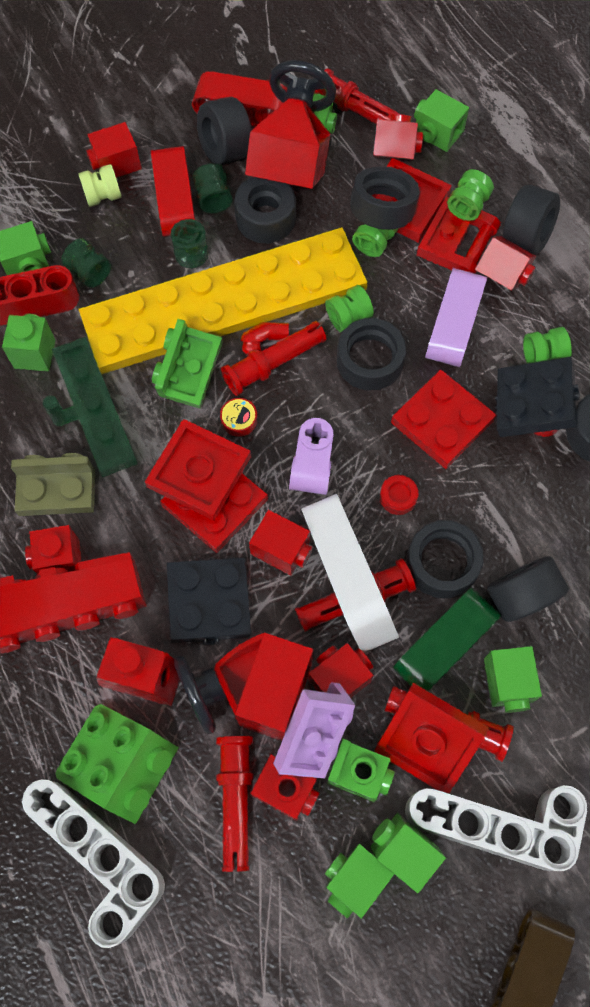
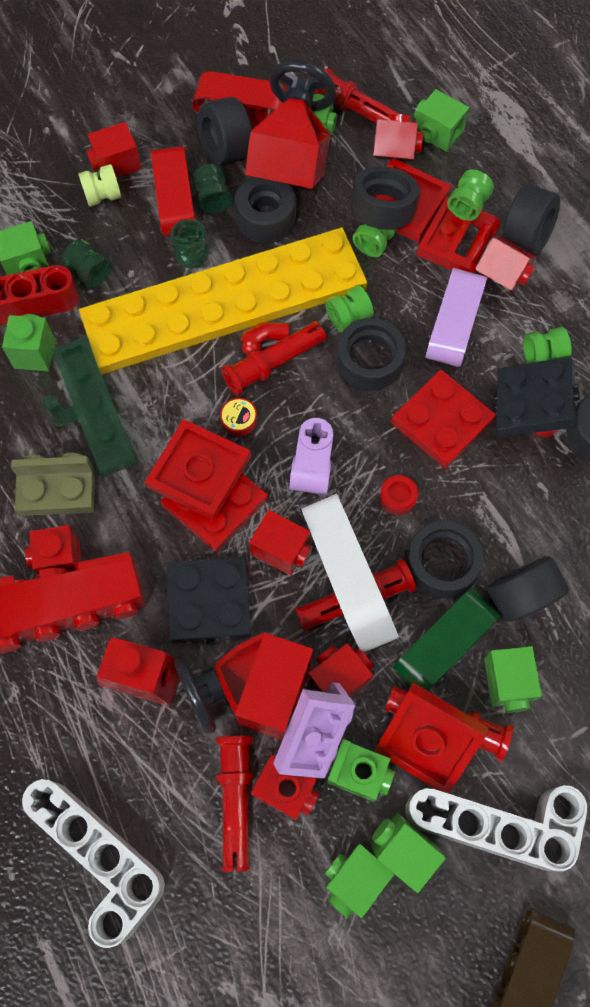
(116, 762): bright green bracket -> none
(186, 364): bright green bracket -> none

